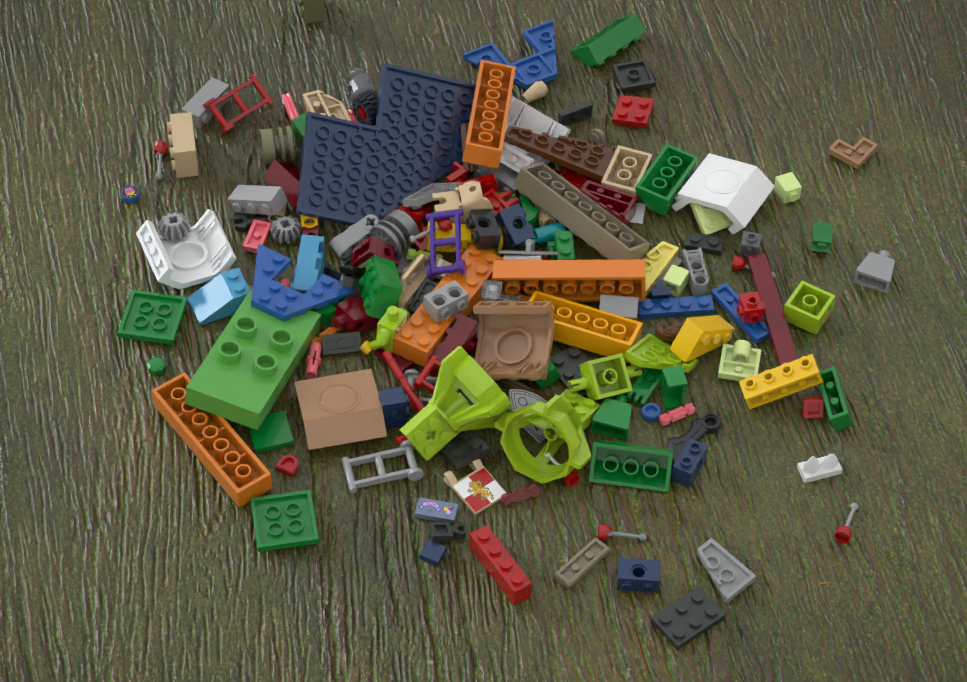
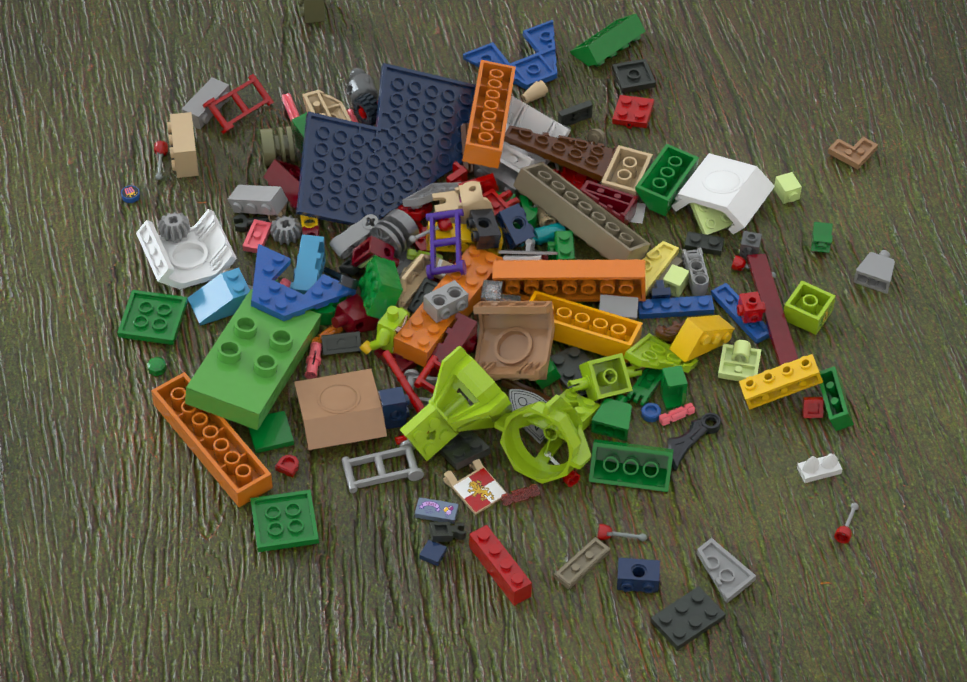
(689, 463): dark blue brick -> none

